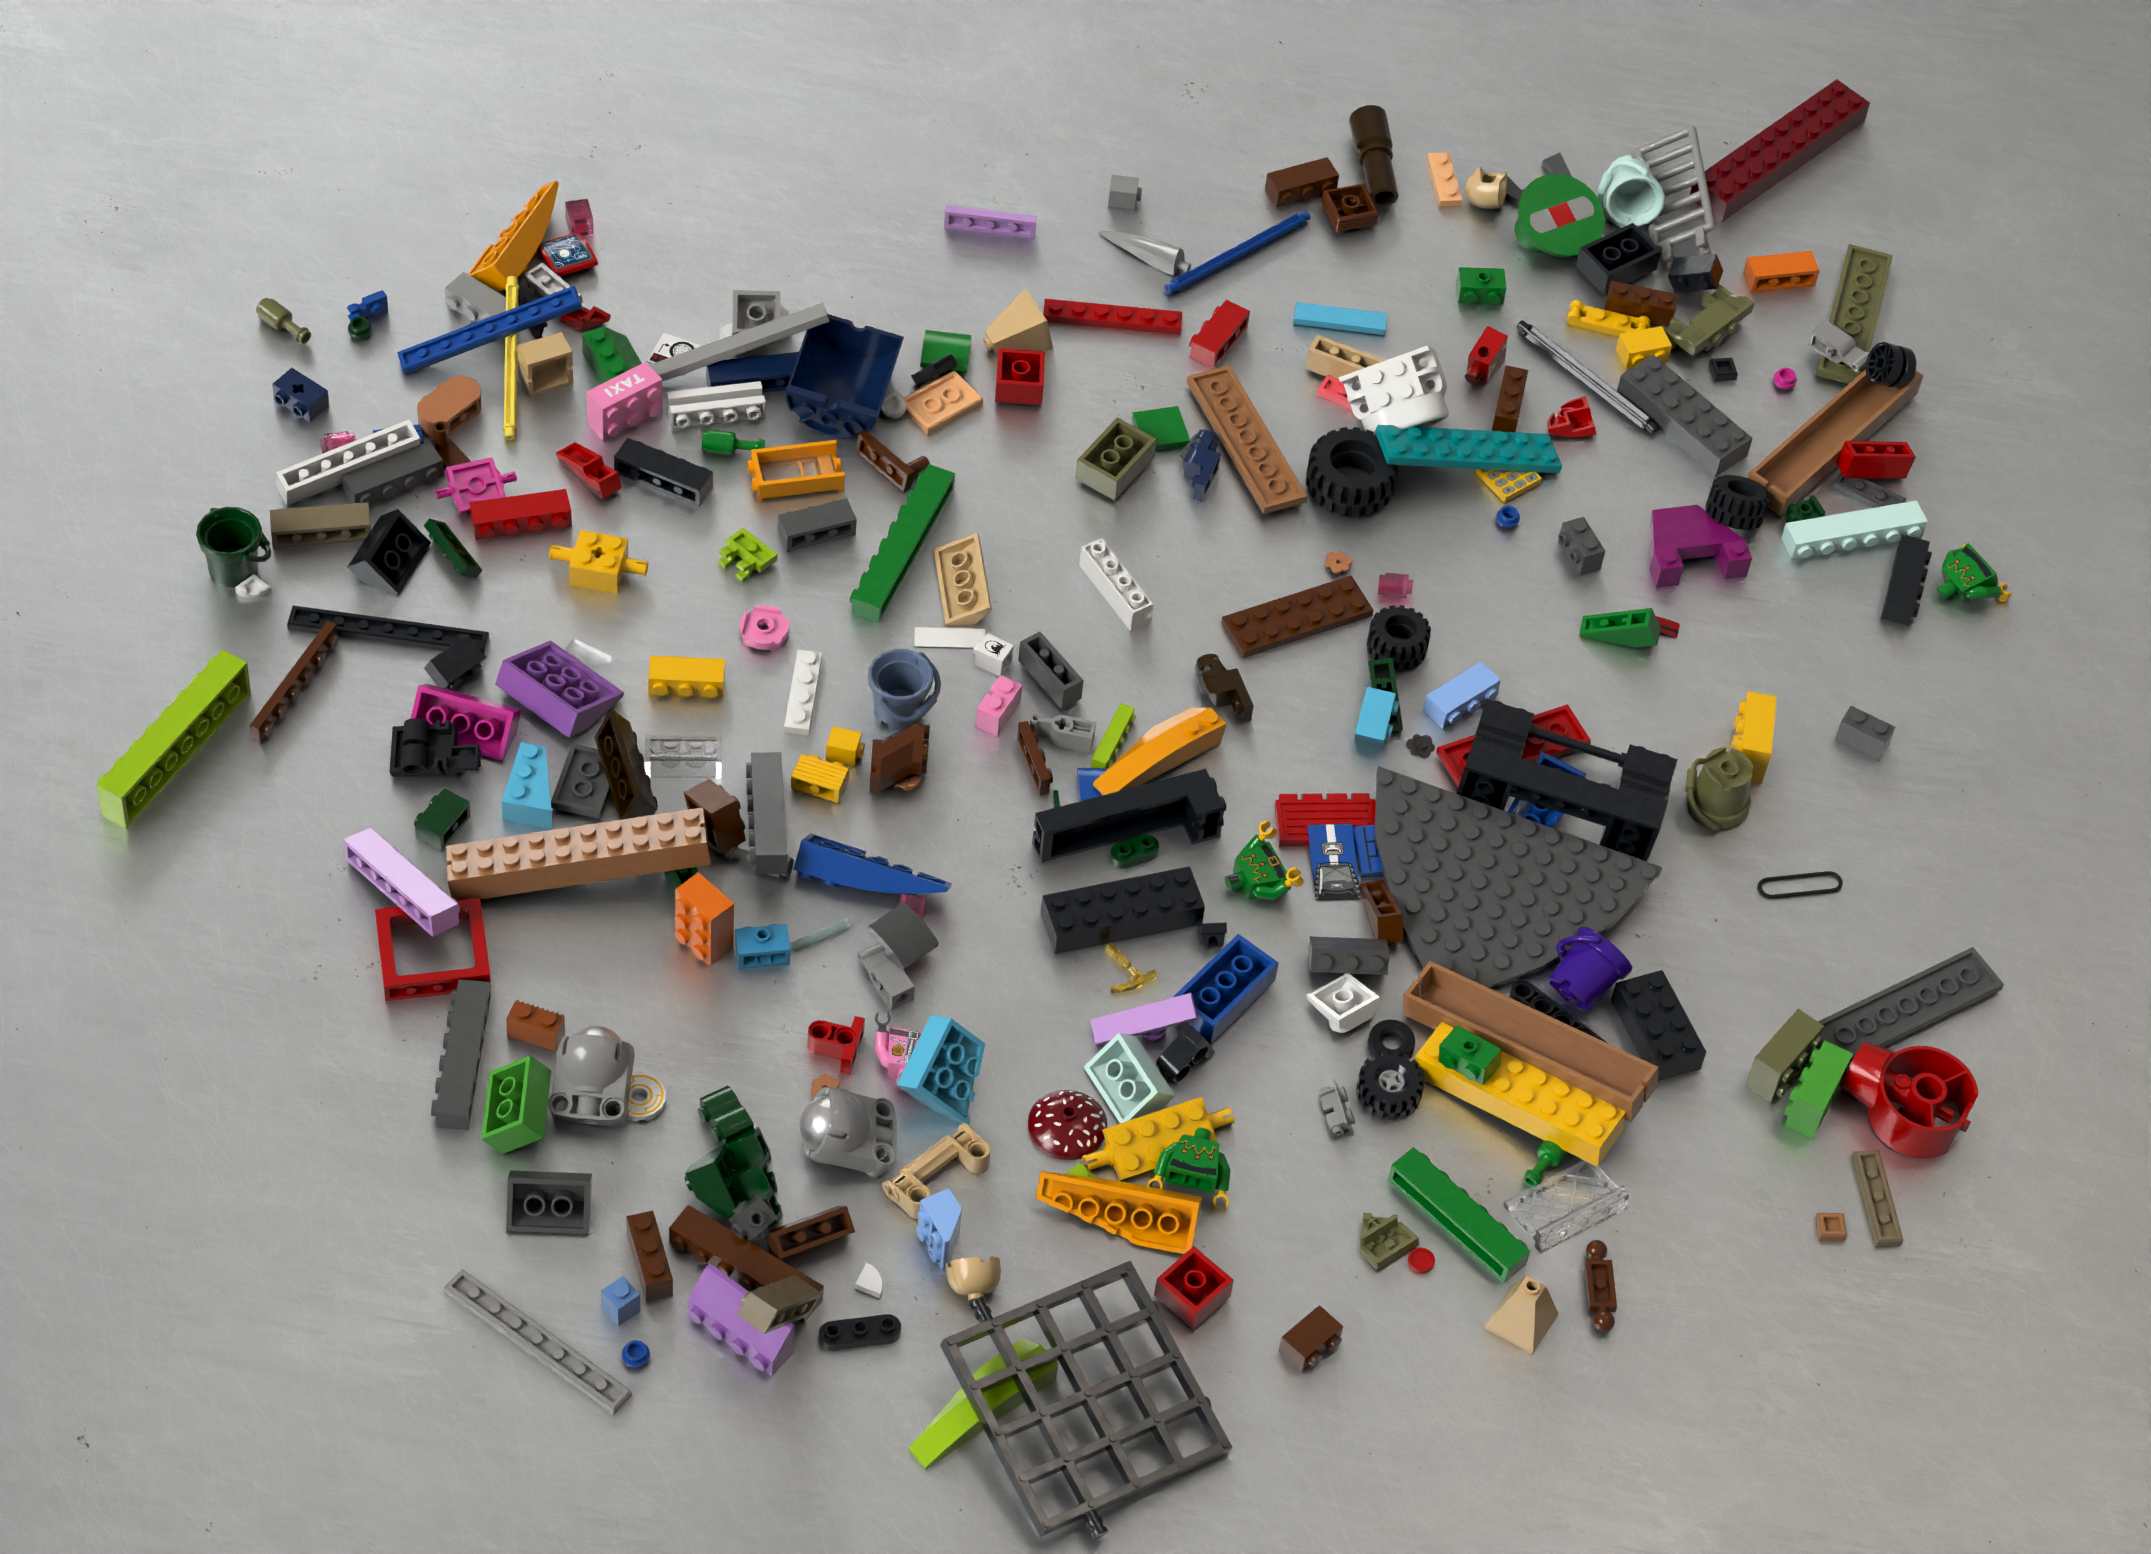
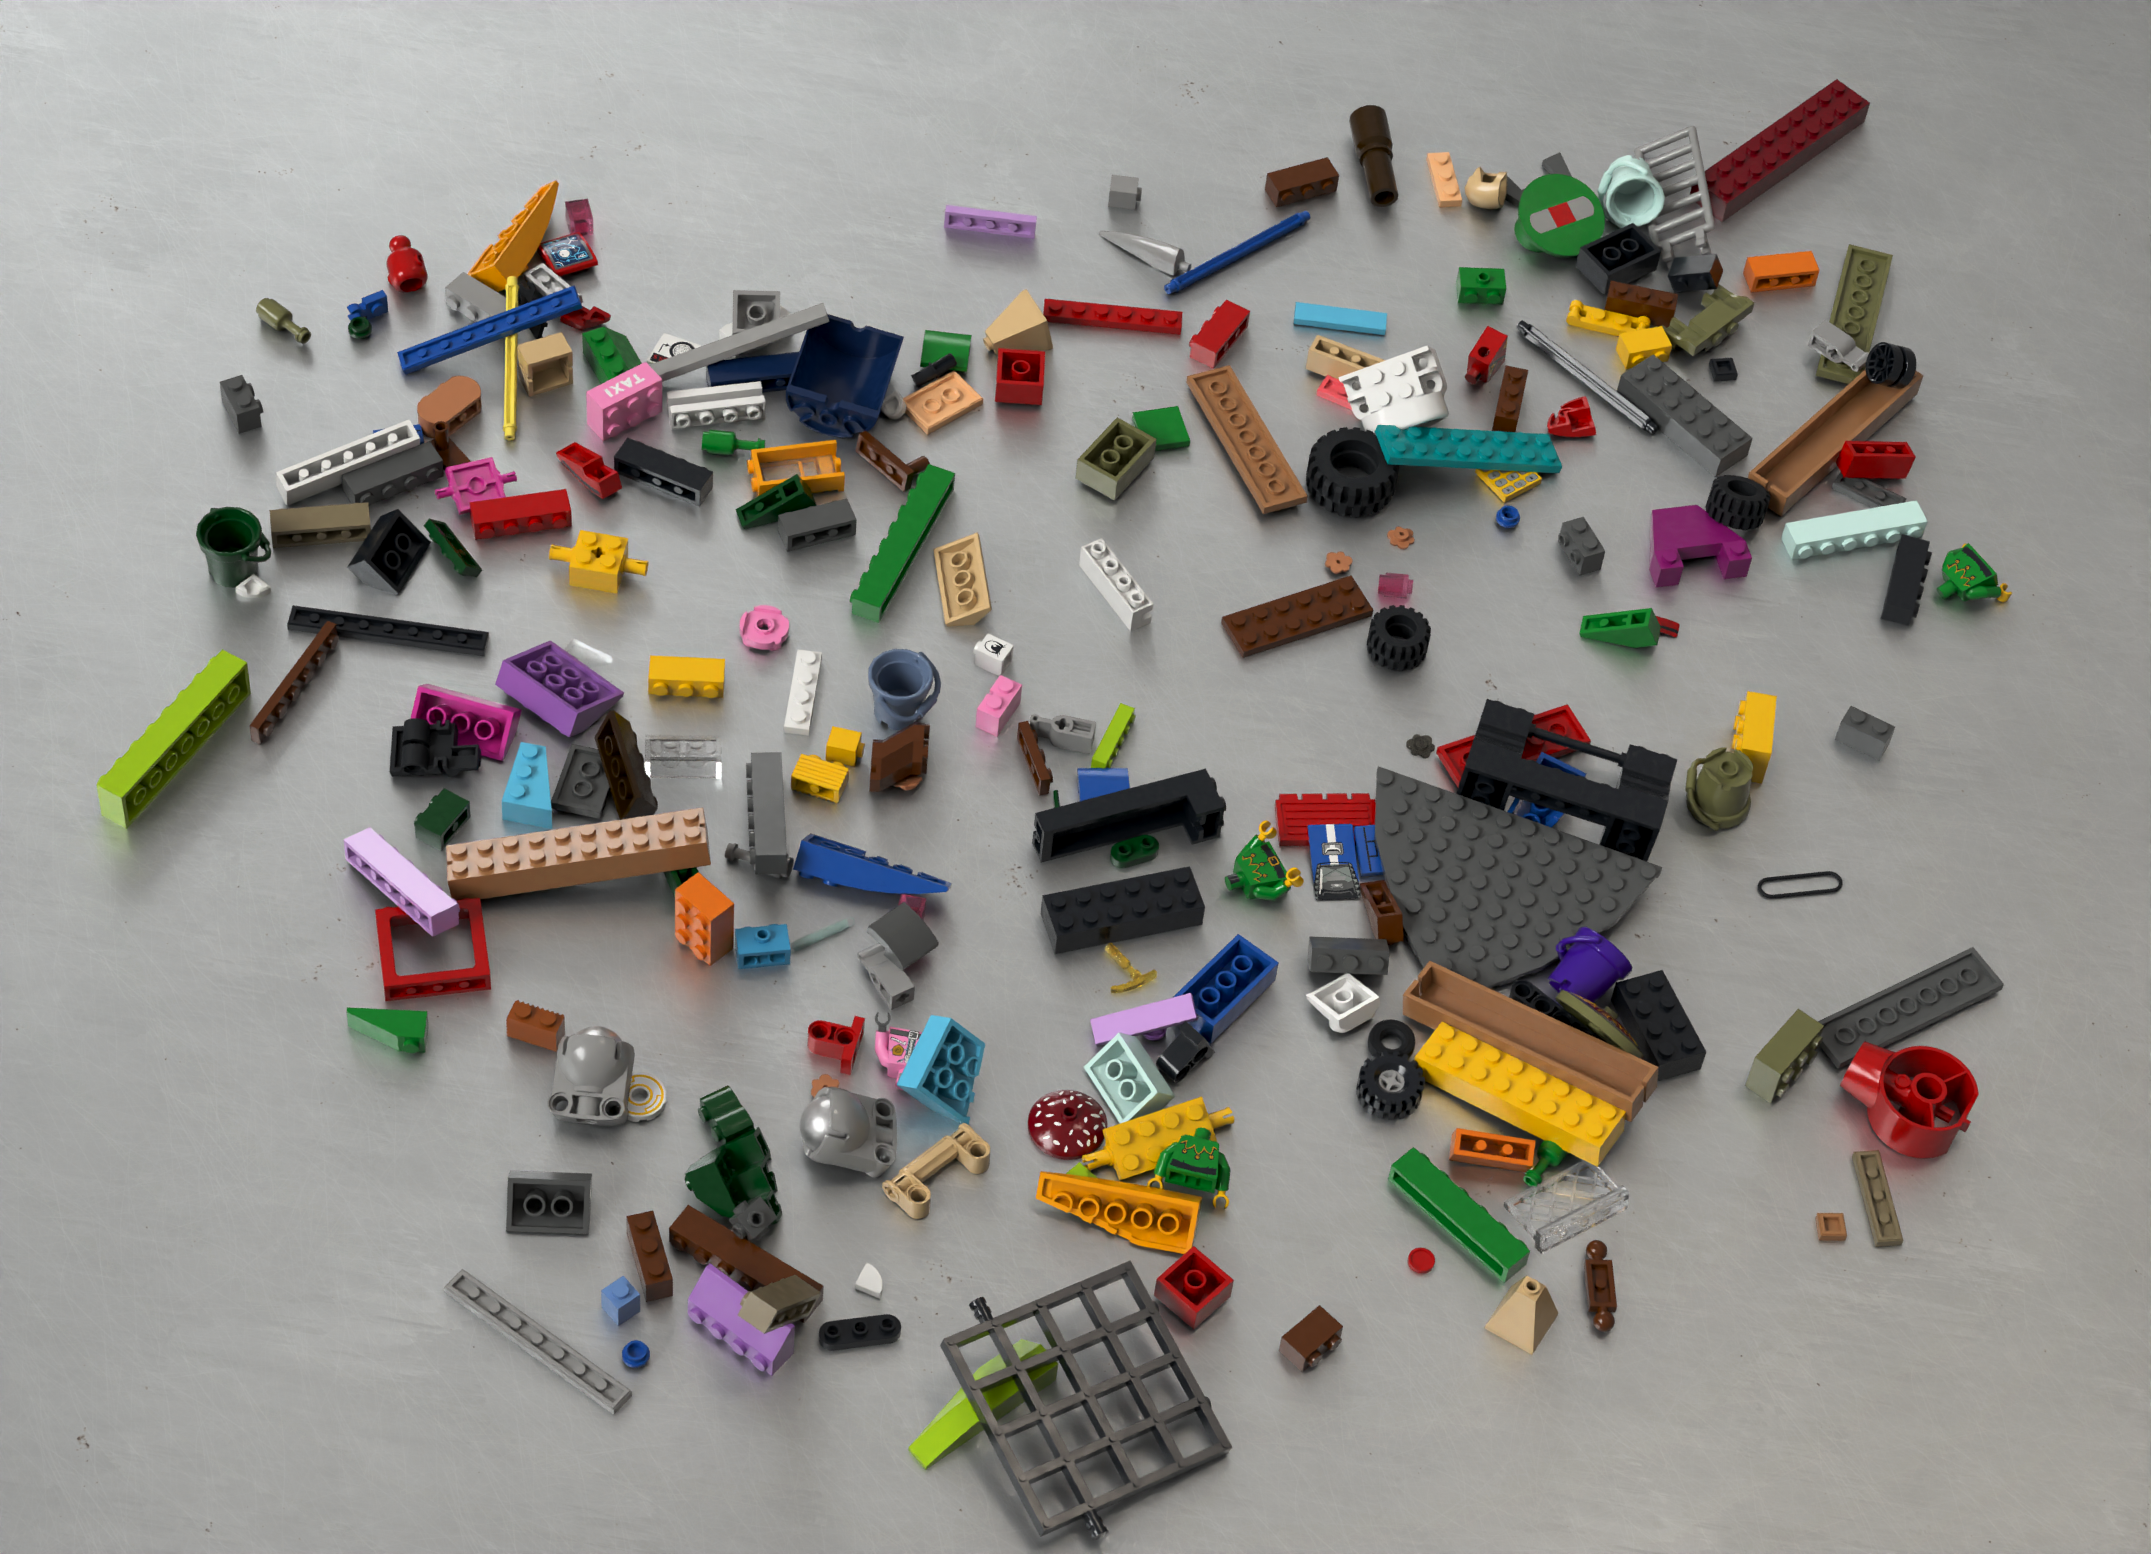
(241, 404): none -> dark grey brick
(300, 395): dark blue brick -> none
(335, 440): clear pink brick -> none
(395, 1028): none -> green slope
(405, 266): none -> red piece
(455, 663): black brick -> none
(462, 1055): dark grey brick -> none
(516, 1104): bright green brick -> none
(721, 814): reddish brown brick -> none
(752, 551): lime plate -> none
(783, 498): none -> dark green slope
(809, 1232): reddish brown brick -> none
(939, 1225): light blue slope -> none
(947, 637): white sticker -> none
(973, 1276): tan cylinder -> none
(1050, 670): dark grey brick -> none
(1163, 749): light orange wedge -> none
(1201, 461): dark blue plate -> none
(1215, 930): black tile -> none
(1223, 686): dark brown plate -> none
(1341, 1118): light grey hinge -> none
(1350, 207): reddish brown brick -> none
(1375, 716): medium azure brick -> none
(1383, 677): dark green slope -> none
(1385, 1240): olive slope -> none
(1401, 537): none -> nougat plant
(1462, 695): light blue brick -> none
(1469, 1055): green brick -> none
(1492, 1150): none -> orange brick
(1600, 1021): none -> olive dish
(1785, 378): dark pink plate -> none
(1804, 510): dark green brick -> none
(1817, 1088): bright green brick -> none

